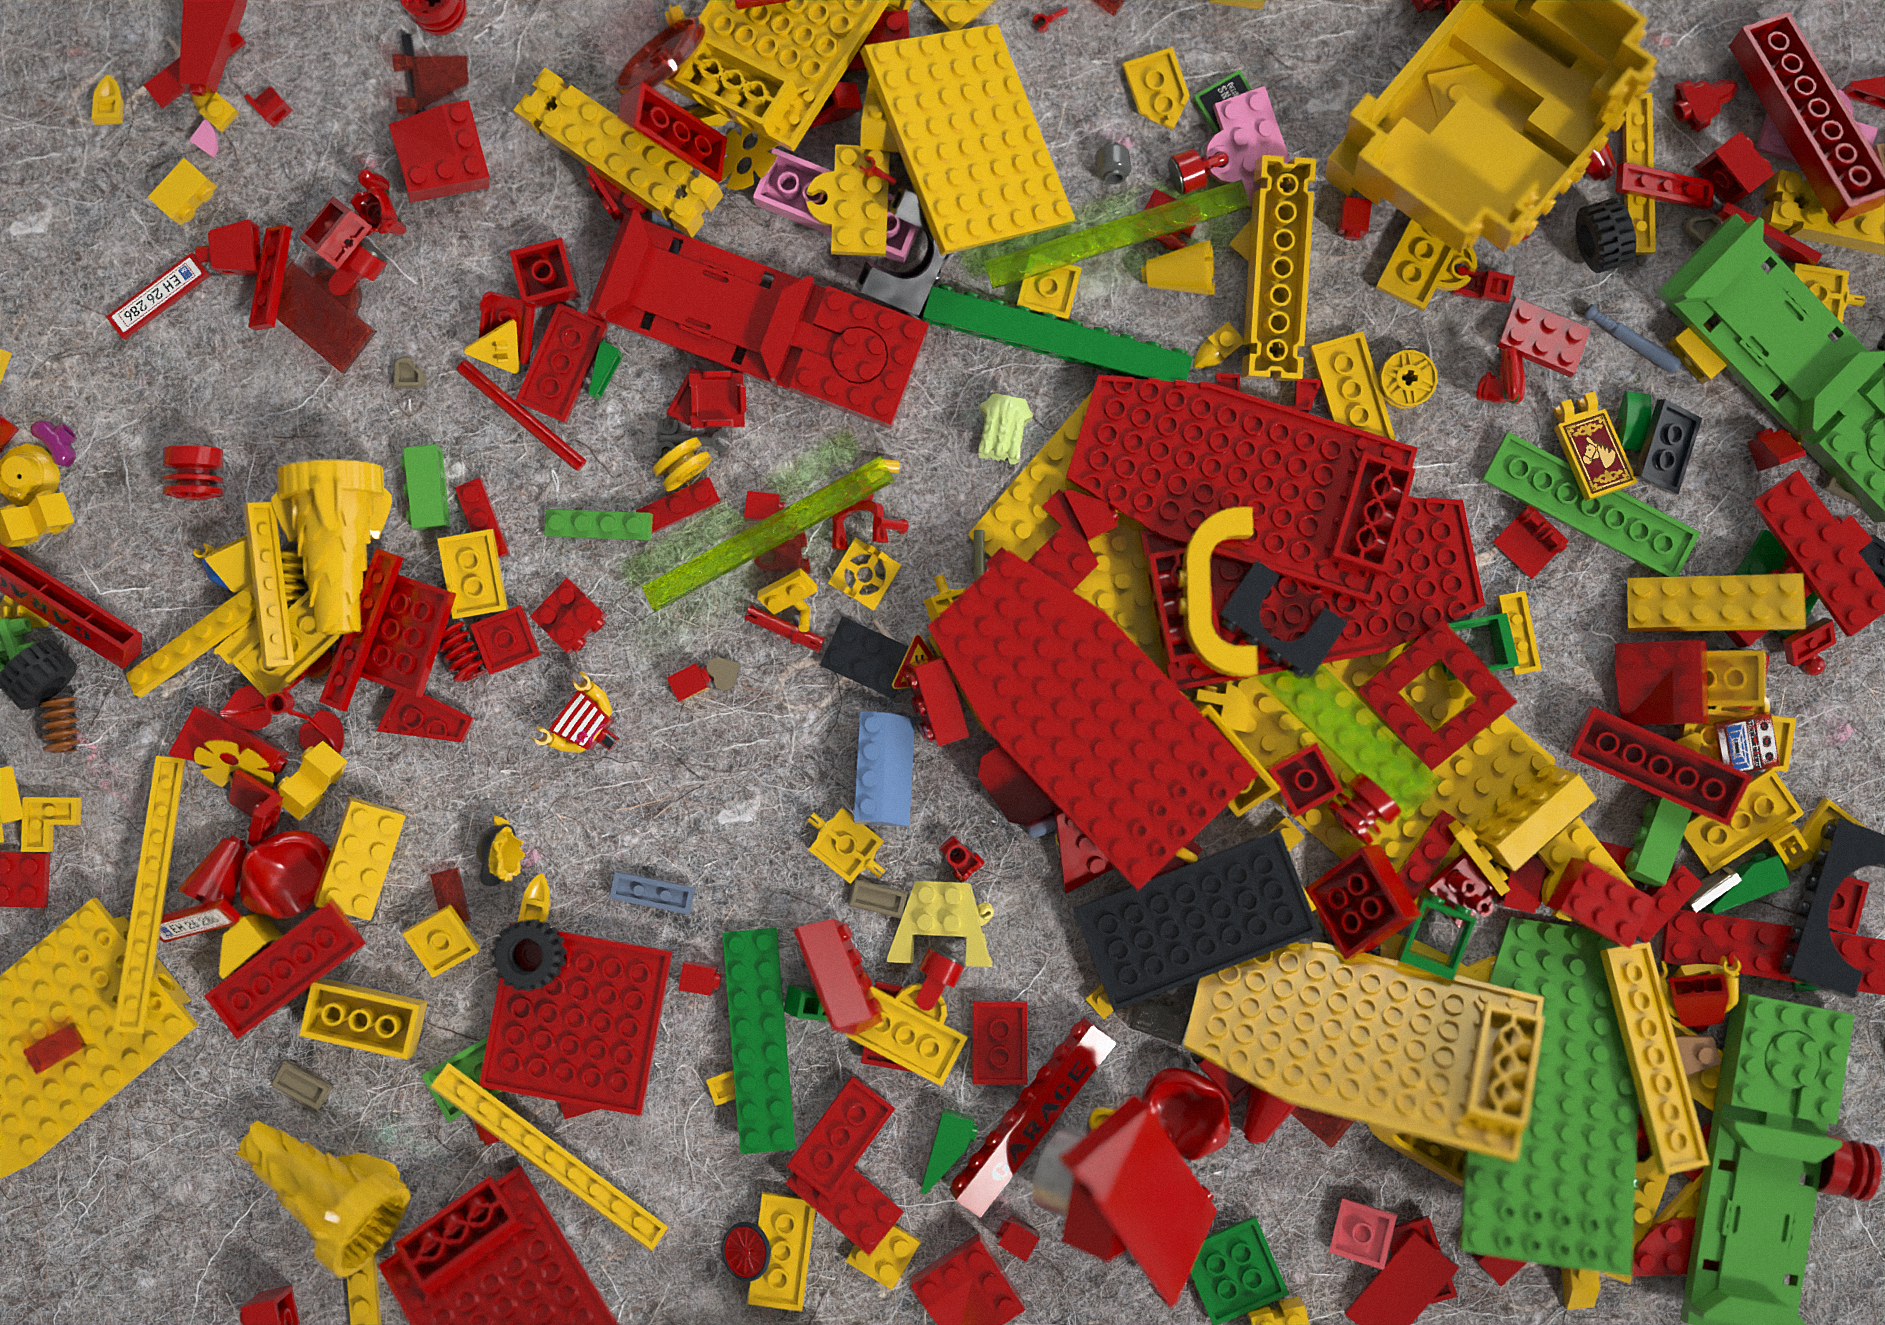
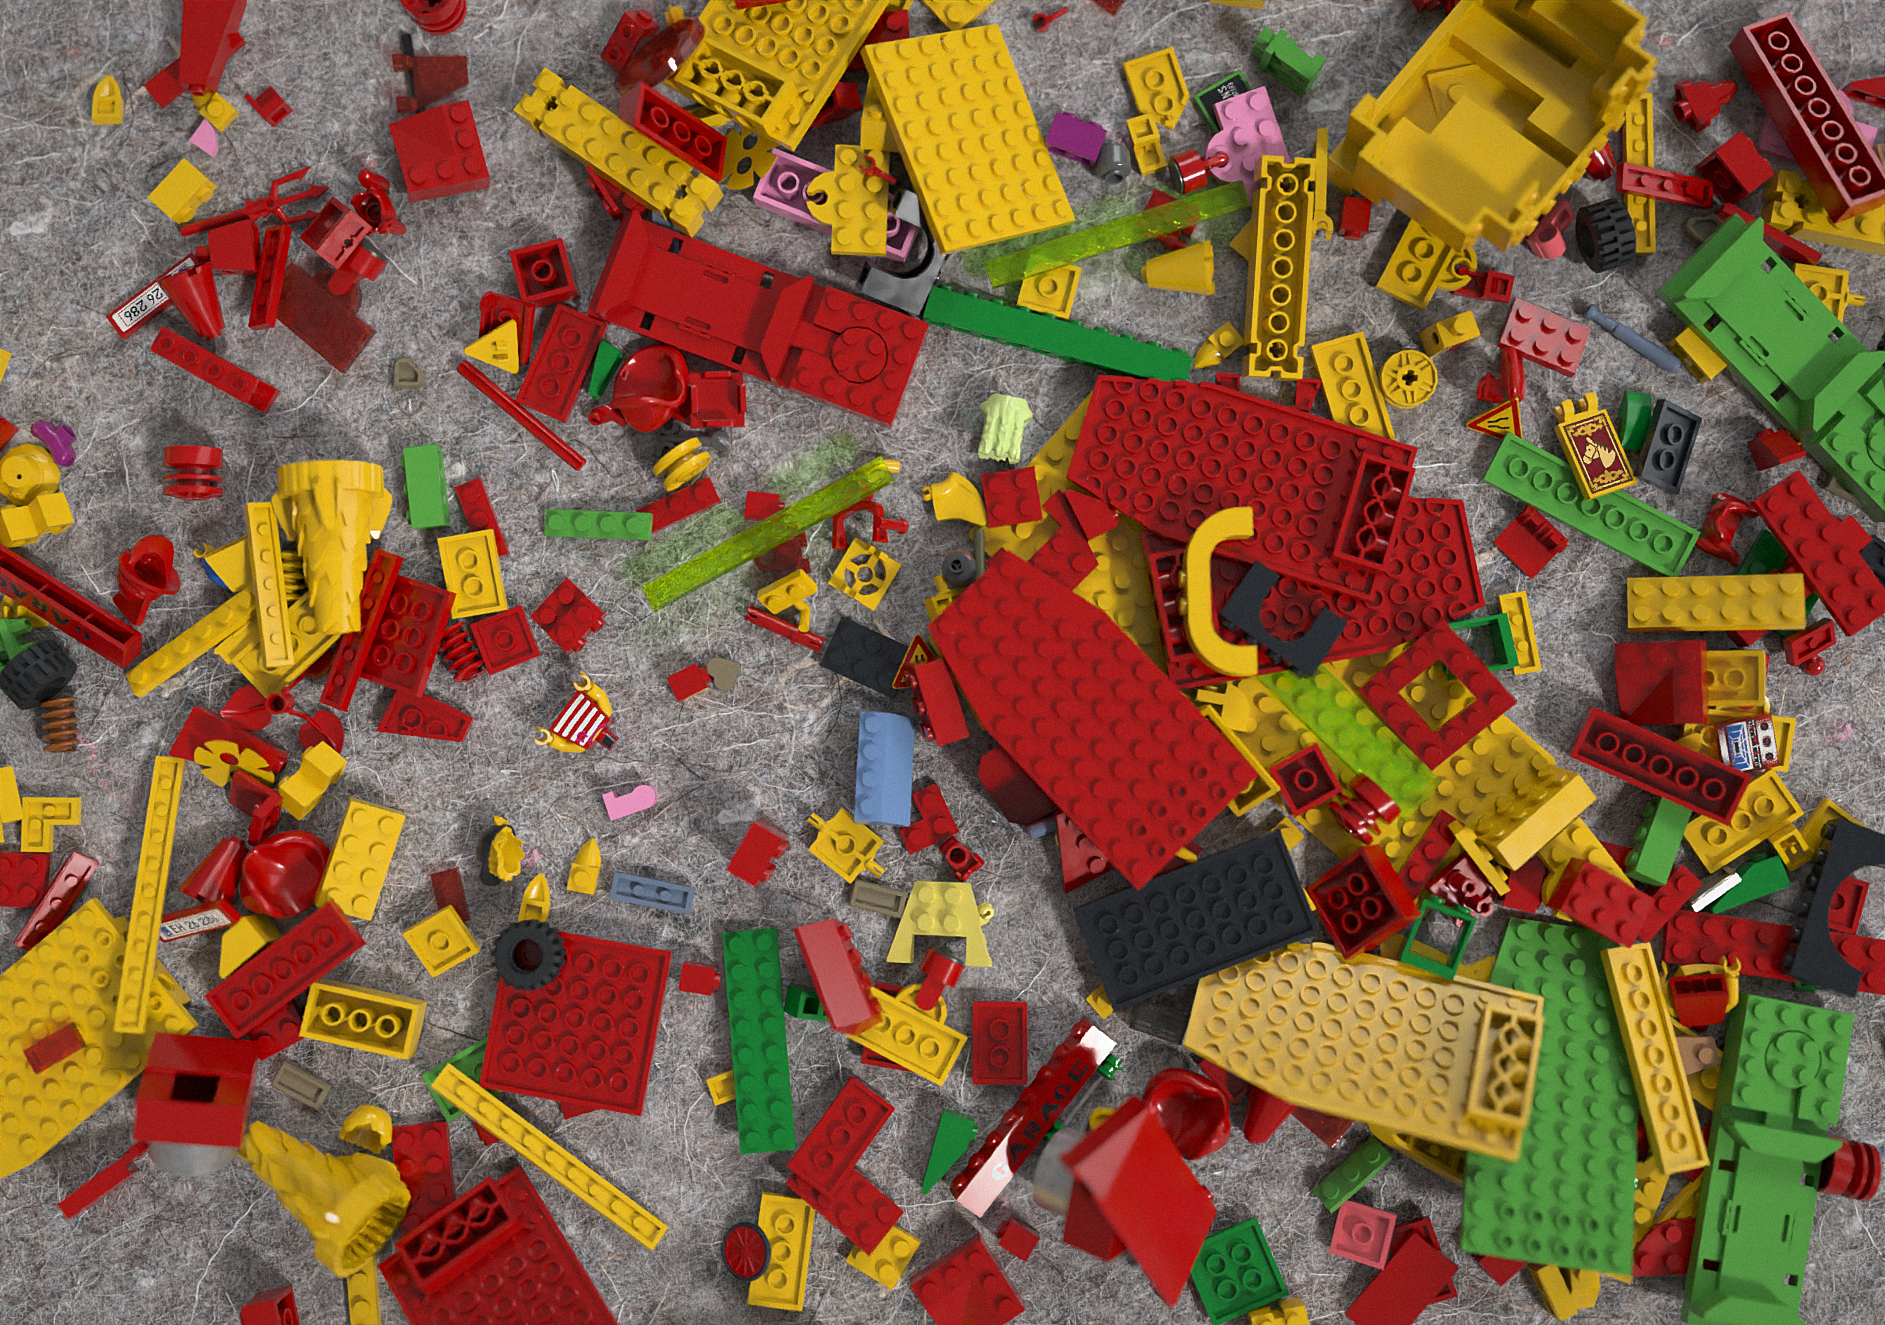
(57, 900): none -> red tile
(103, 1183): none -> red piece
(145, 576): none -> red helmet
(195, 1101): none -> red piece
(196, 298): none -> red cone
(214, 370): none -> red fence
(262, 207): none -> red piece
(278, 1030): none -> red plate
(368, 1127): none -> yellow hair
(425, 1167): none -> red plate
(585, 869): none -> yellow plate
(606, 414): none -> red arm
(627, 36): none -> red bracket
(640, 799): none -> bright pink leg
(651, 386): none -> red piece
(757, 853): none -> red brick
(936, 821): none -> red plate
(956, 500): none -> yellow arm
(958, 576): none -> dark grey head
(1011, 497): none -> red plate
(1075, 139): none -> magenta brick
(1106, 1070): none -> green axle
(1146, 144): none -> yellow slope
(1287, 61): none -> bright green hips
(1320, 219): none -> yellow tile
(1352, 1174): none -> bright green plate
(1452, 334): none -> yellow torso
(1499, 420): none -> piece
(1547, 238): none -> coral plate
(1553, 1290): none -> yellow slope
(1721, 525): none -> red hair

